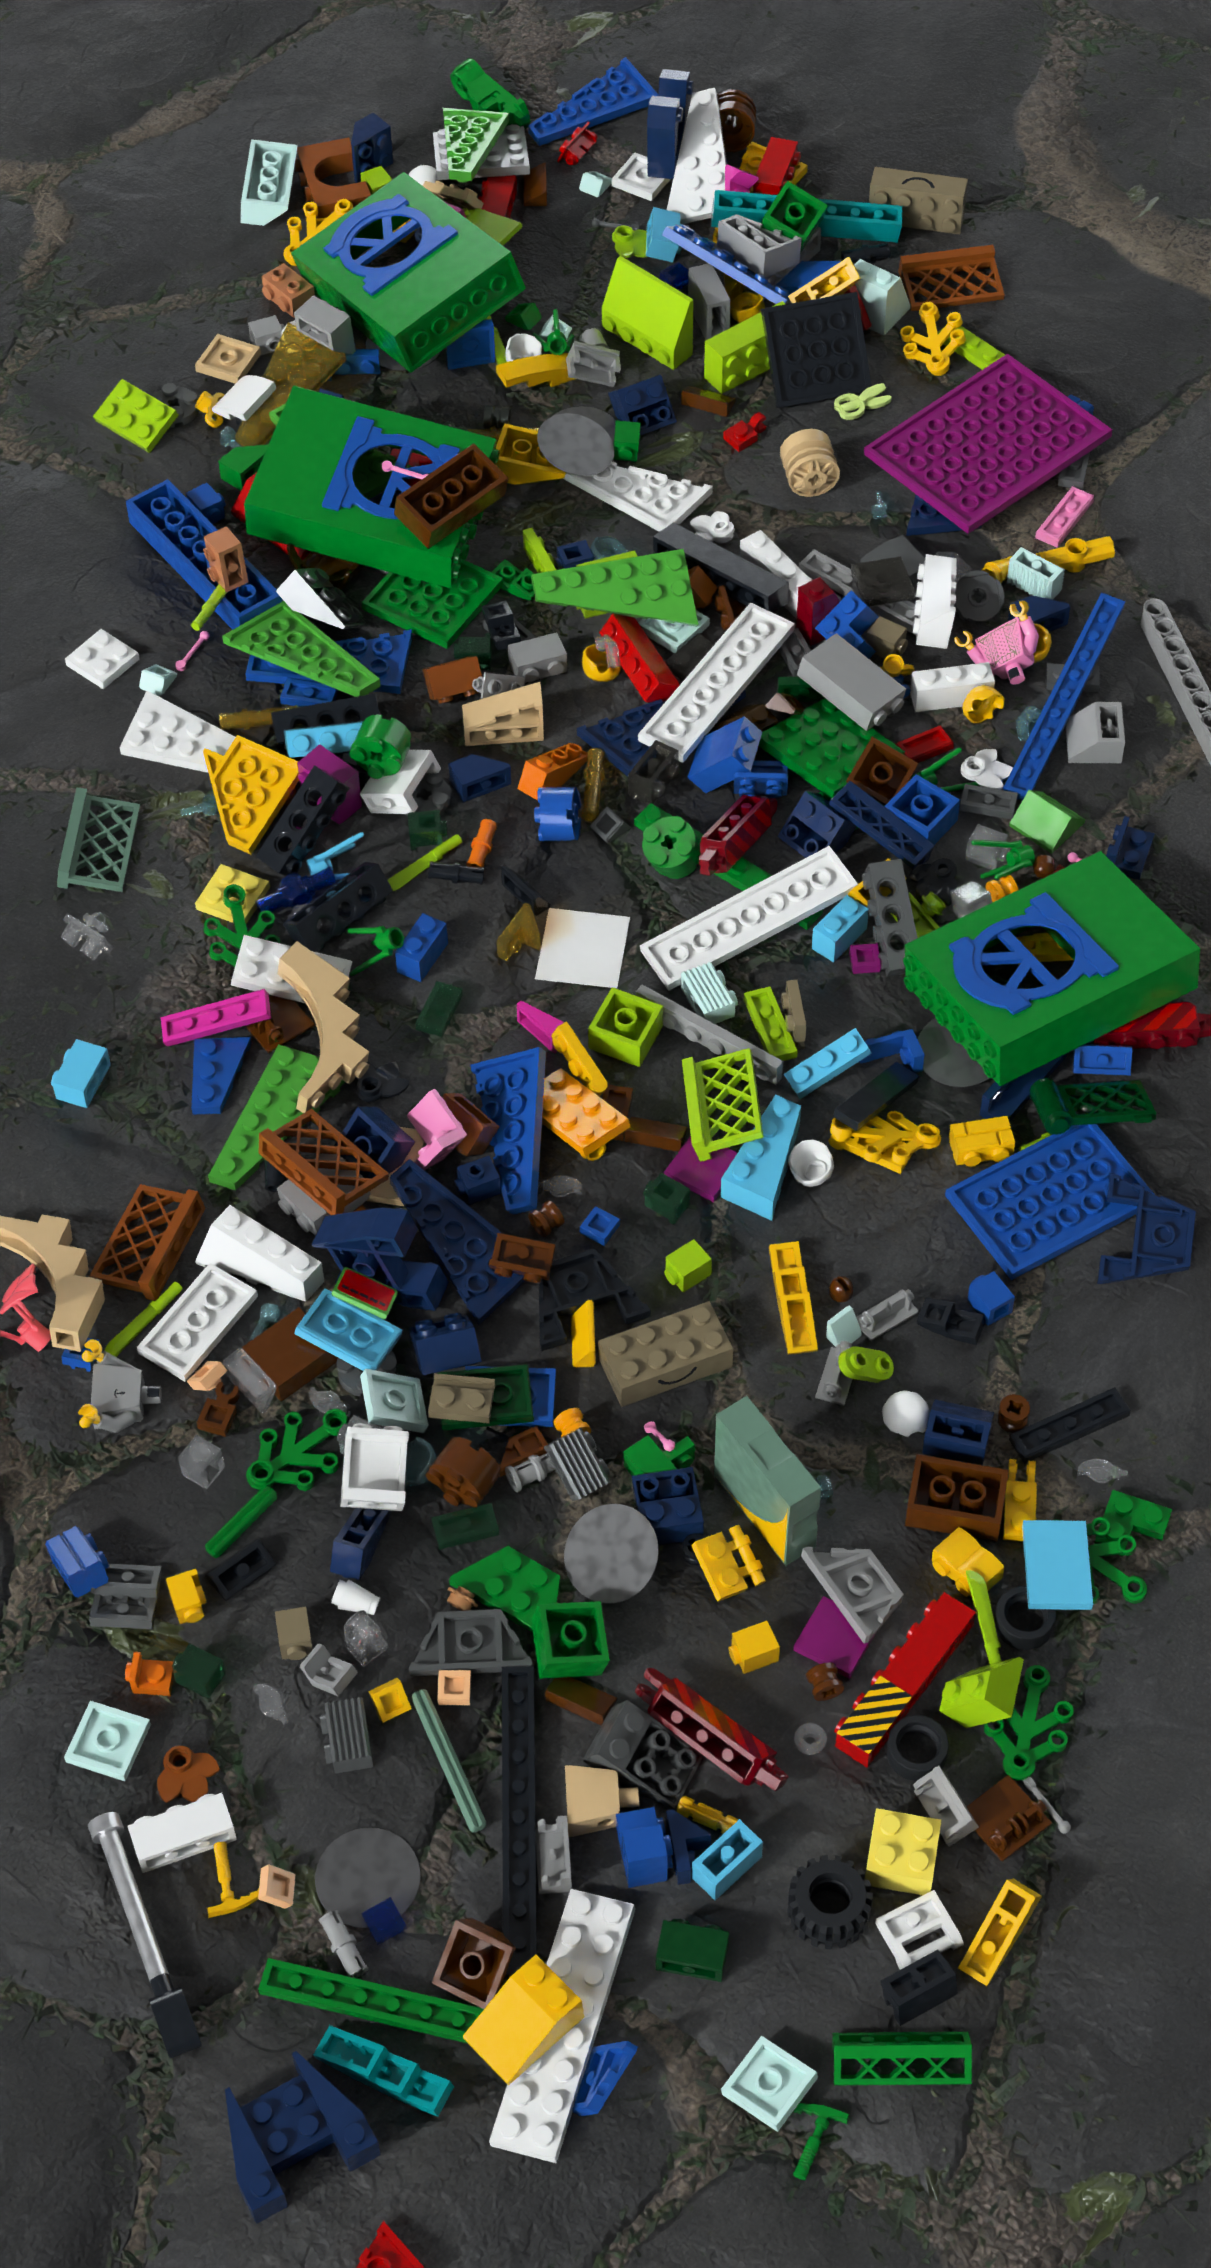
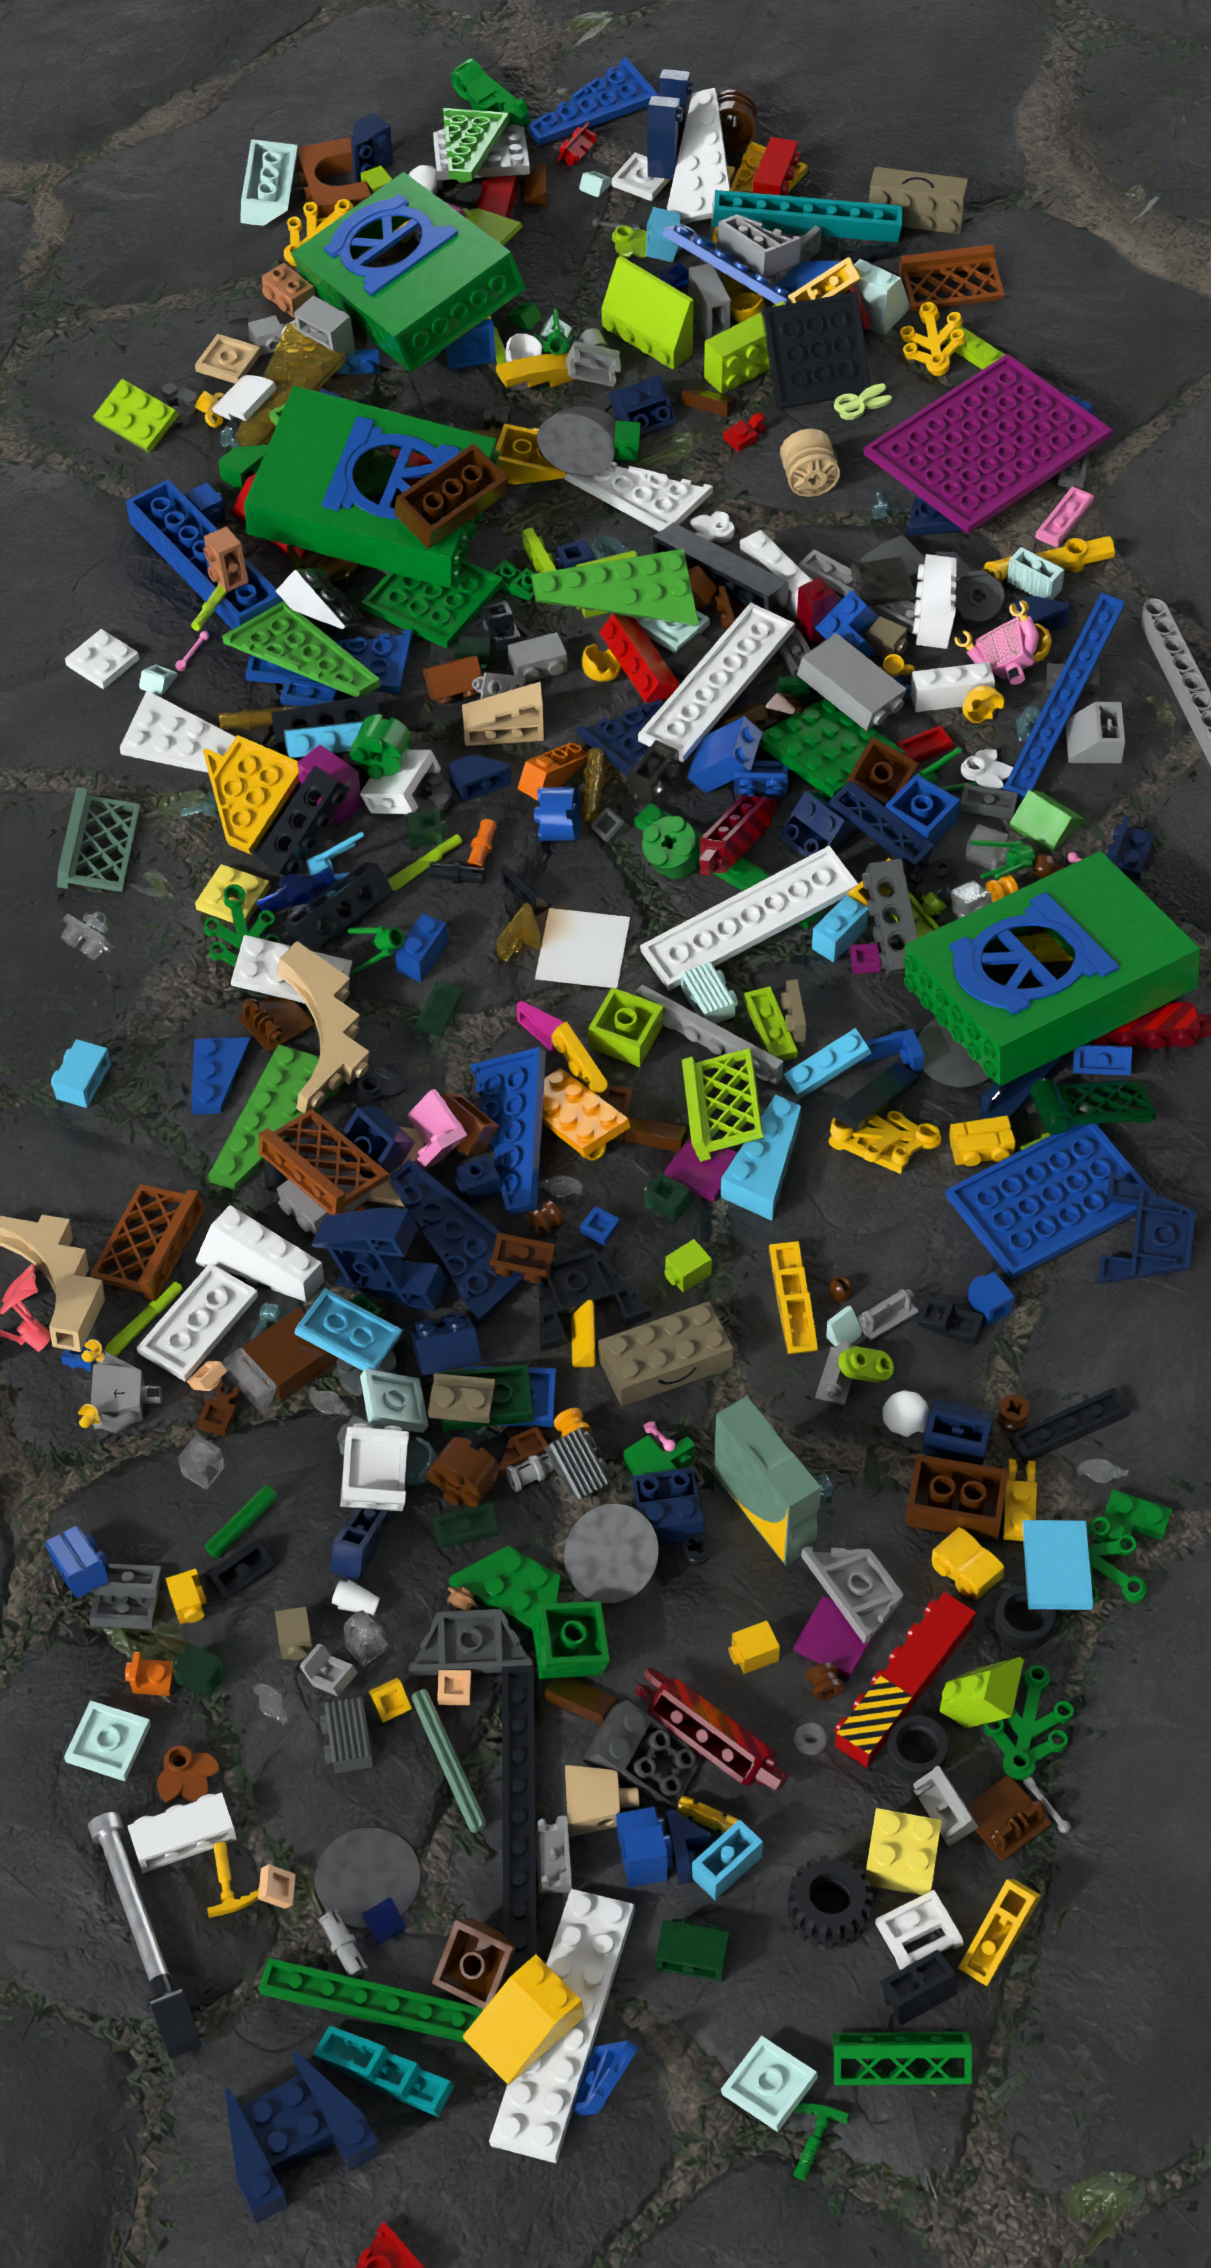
(215, 1017): dark pink plate -> none
(295, 1453): green plant -> none
(364, 1292): slope -> none
(387, 466): bright pink hinge -> none
(454, 195): tan plate -> none
(611, 648): clear arm -> none
(720, 1566): yellow plate -> none
(738, 179): dark pink slope -> none
(795, 213): green brick -> none
(811, 1163): white hair -> none
(985, 1616): lime piece -> none

